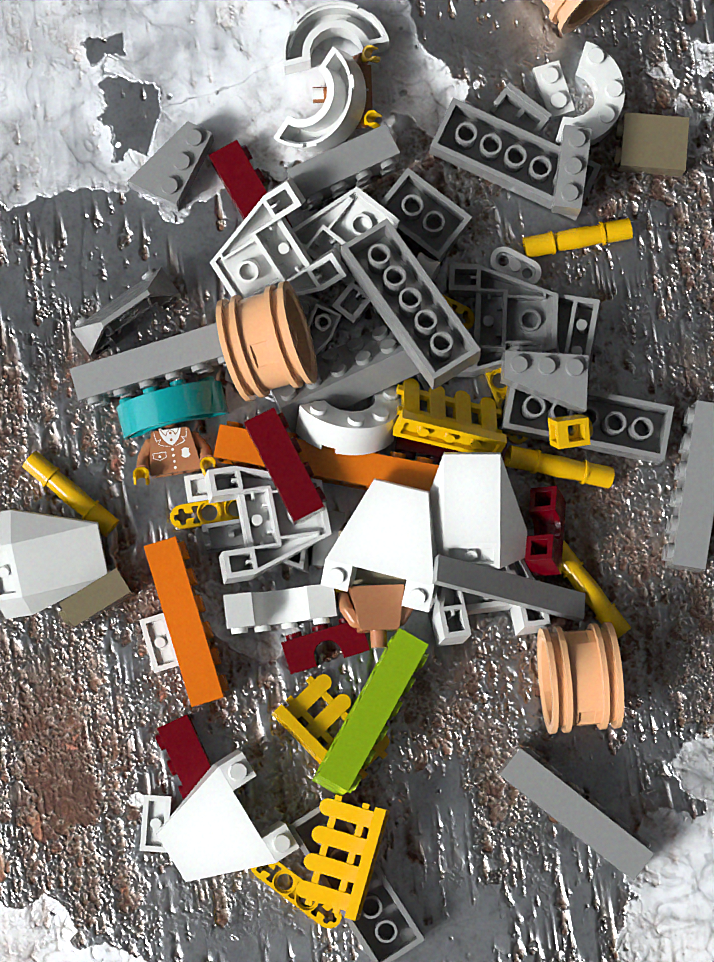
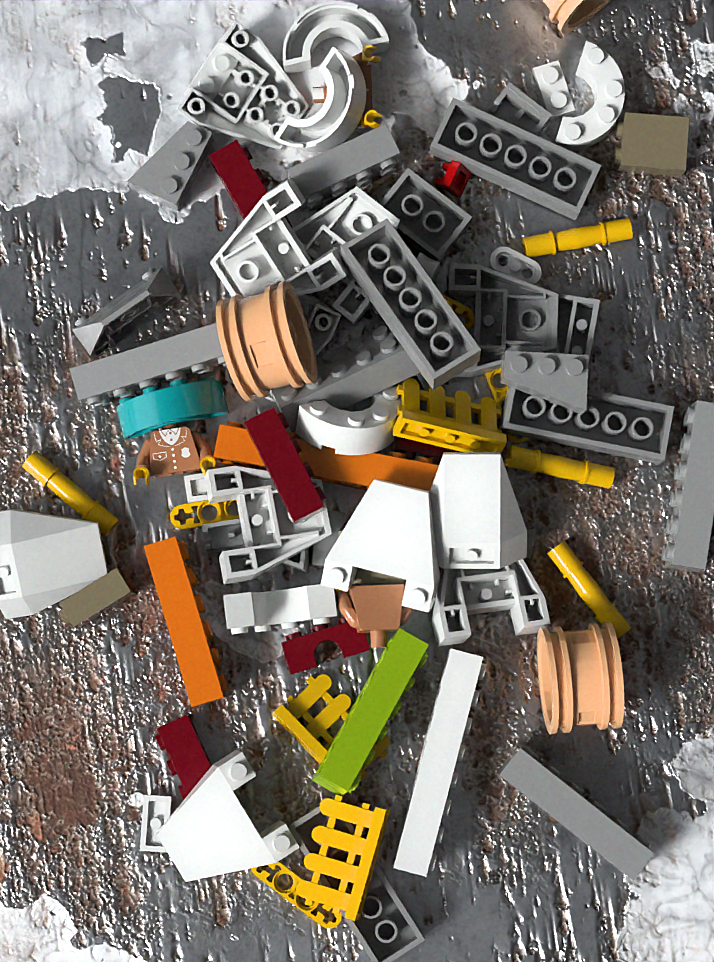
(158, 643): white plate -> none
(242, 90): none -> white wedge
(437, 762): none -> white brick
(454, 178): none -> red tile
(508, 588): light grey tile -> none
(546, 546): dark red arch -> none
(571, 170): light grey brick -> none
(580, 433): yellow brick -> none

